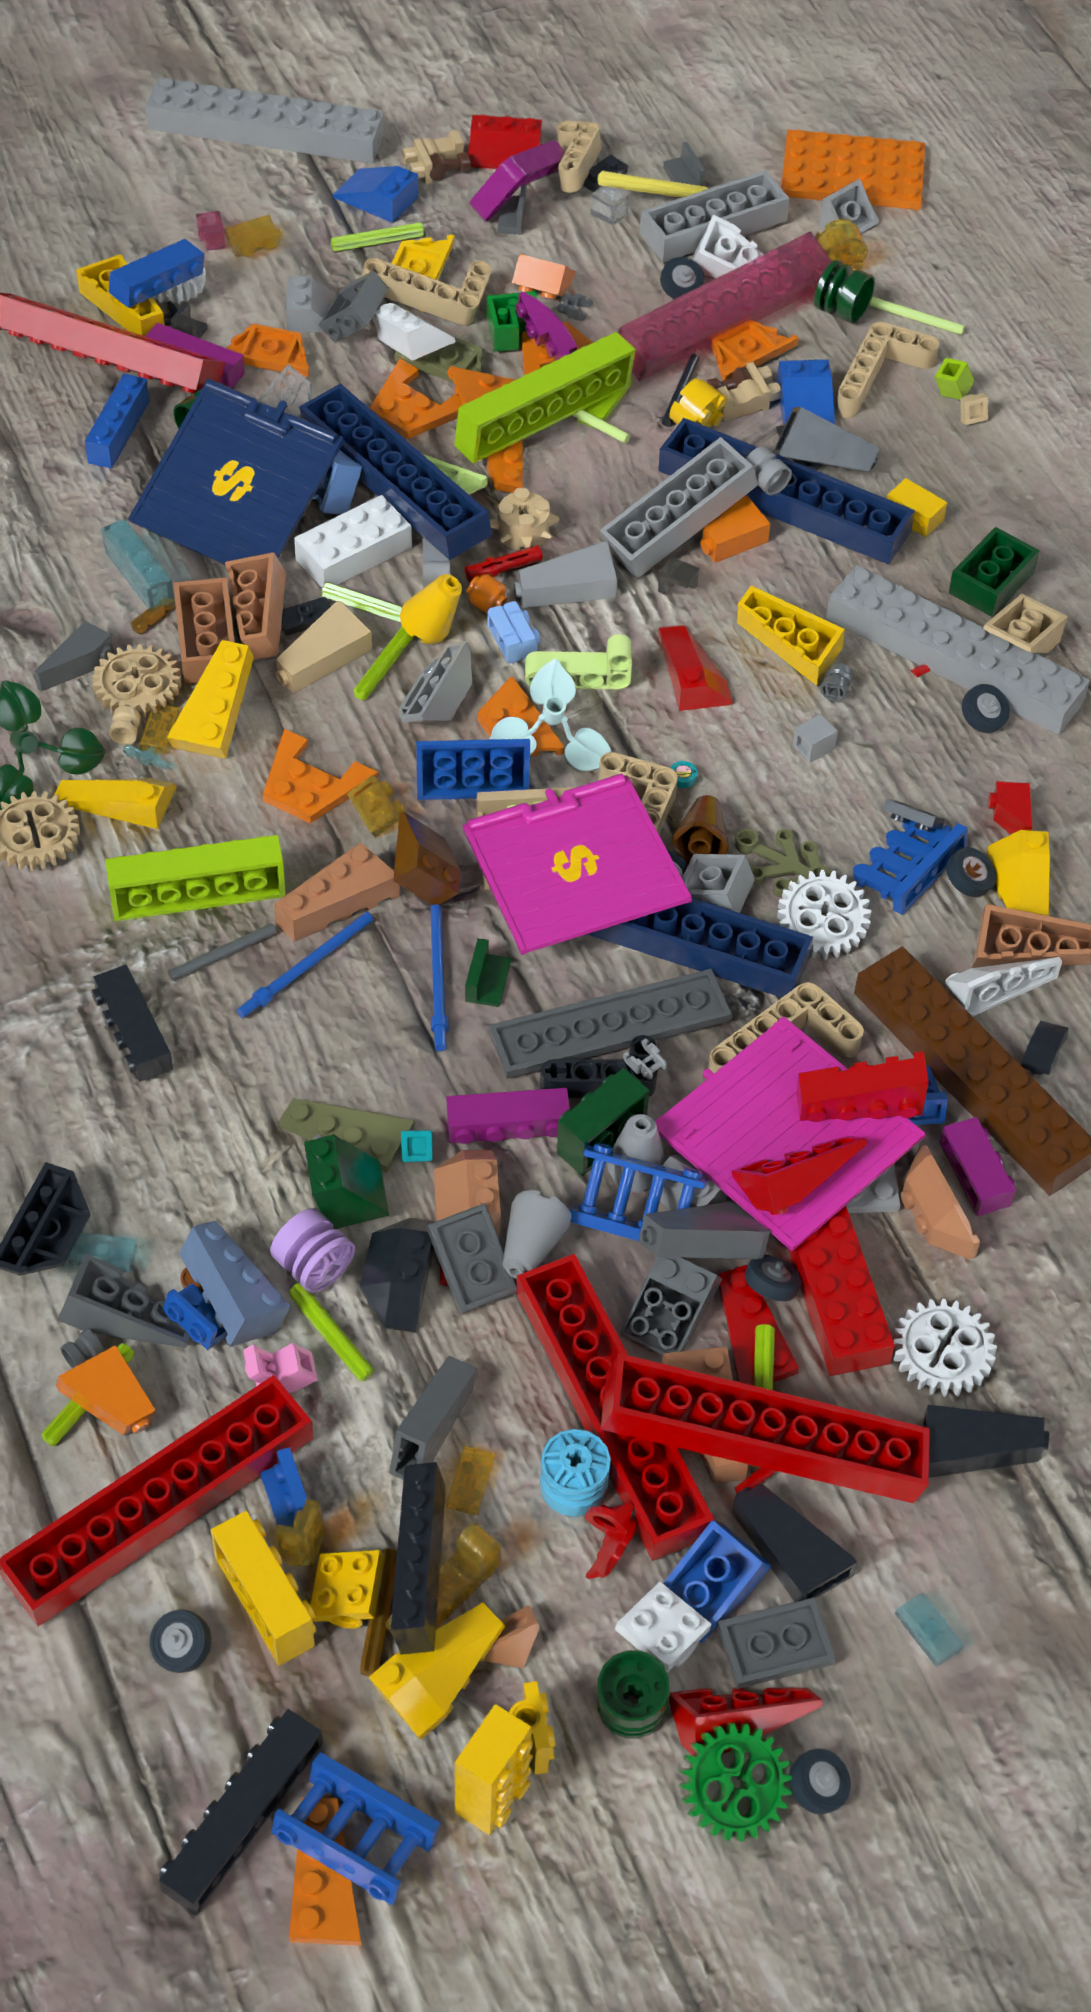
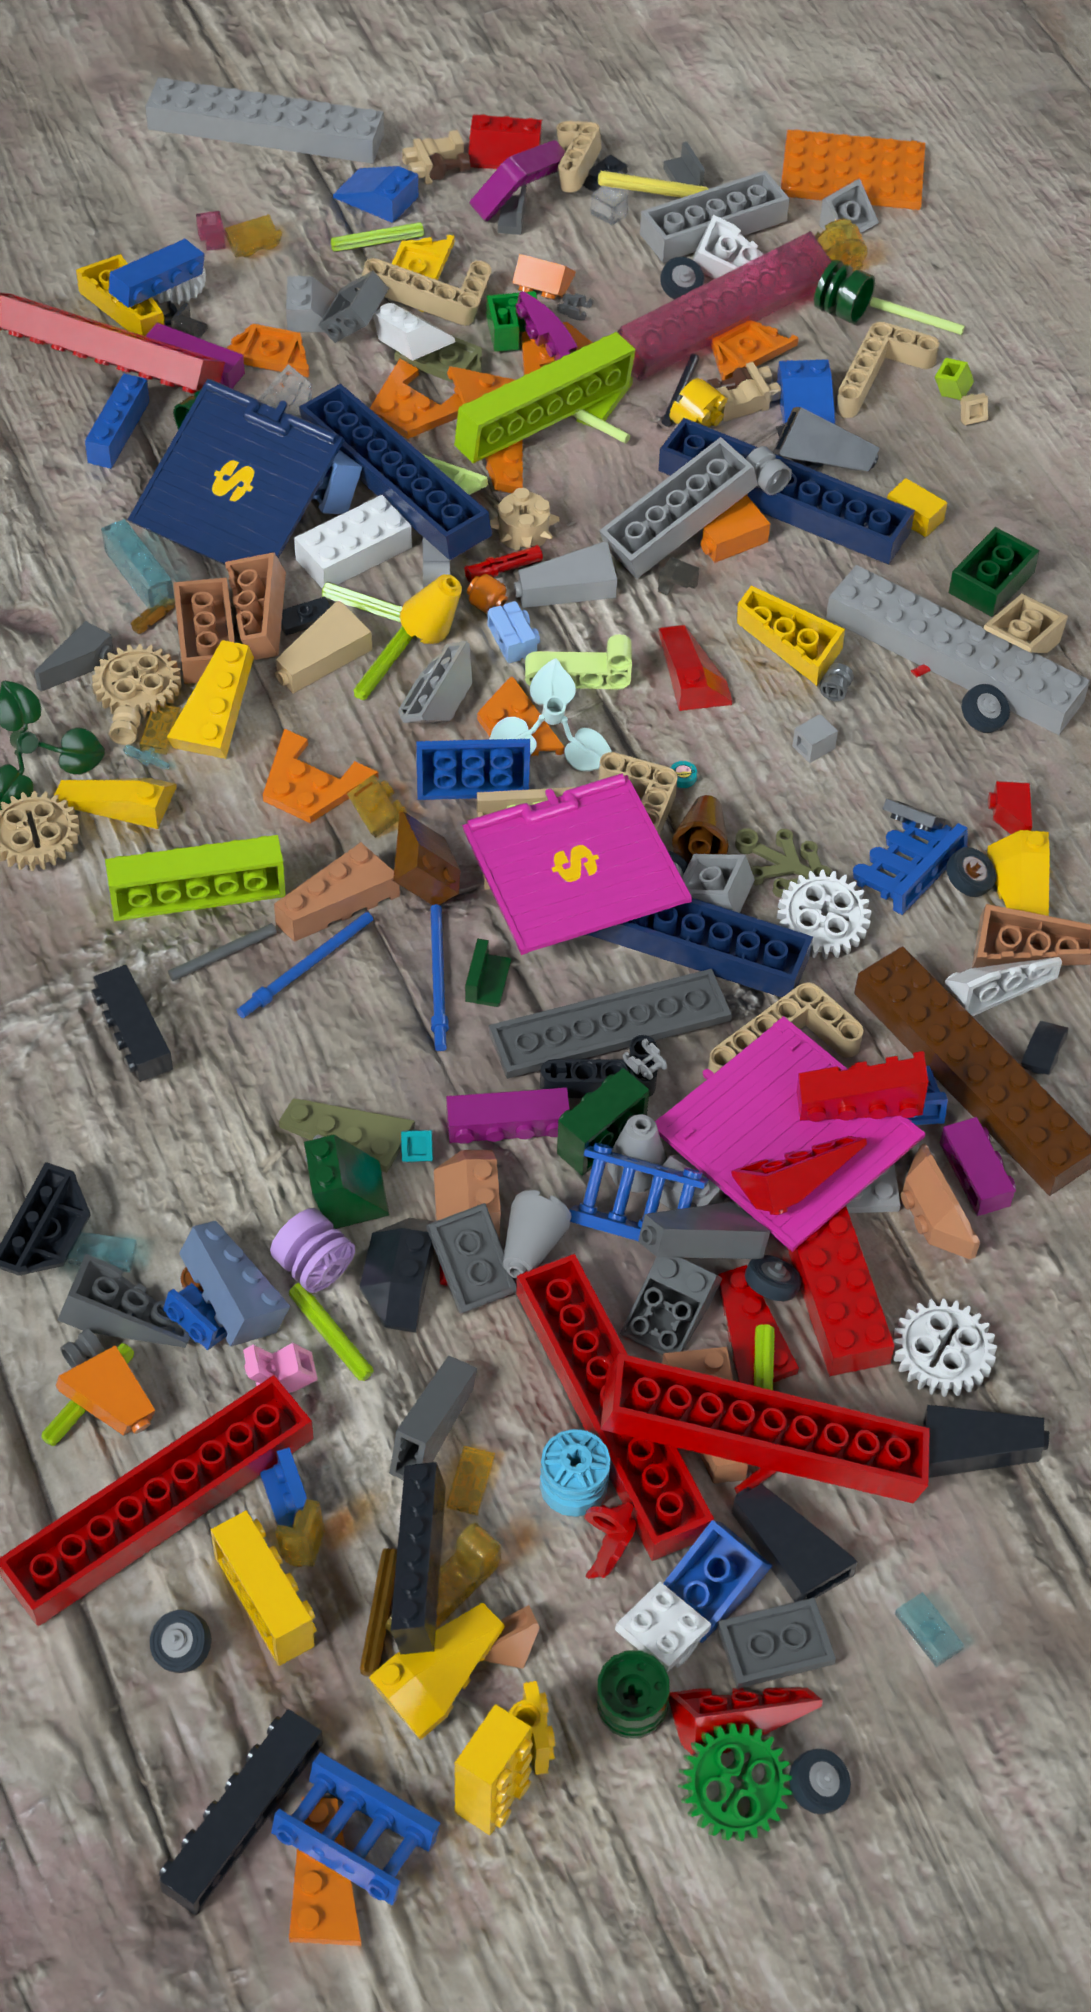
(347, 1587): yellow plate -> none

